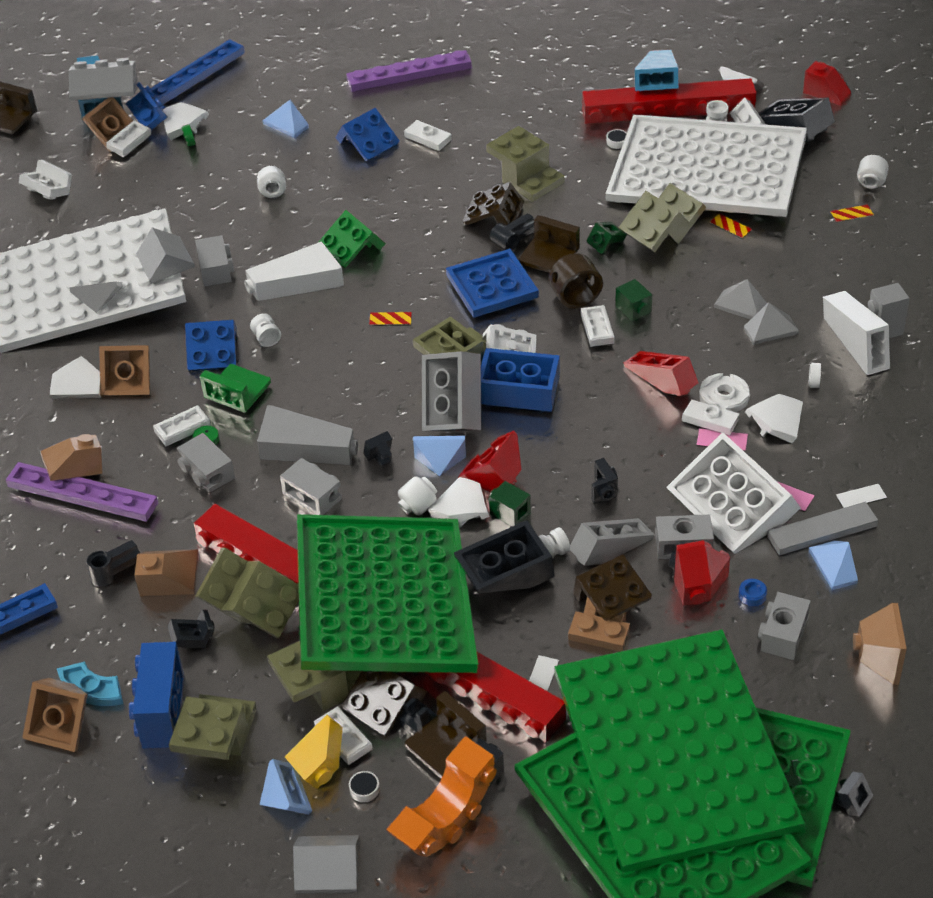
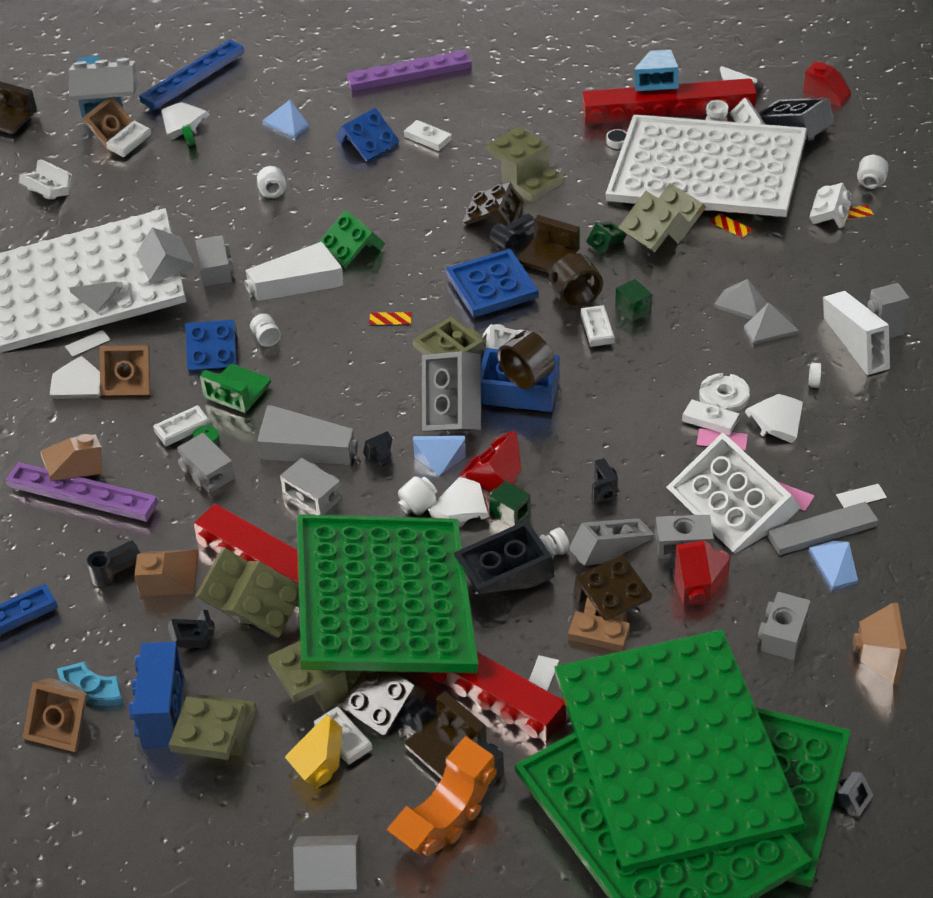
(87, 343): none -> white sticker
(145, 108): blue bracket -> none
(284, 788): light blue slope -> none
(364, 786): black tile -> none
(526, 359): none -> dark brown piece
(665, 371): red slope -> none
(752, 592): blue tile -> none
(831, 203): none -> white bracket

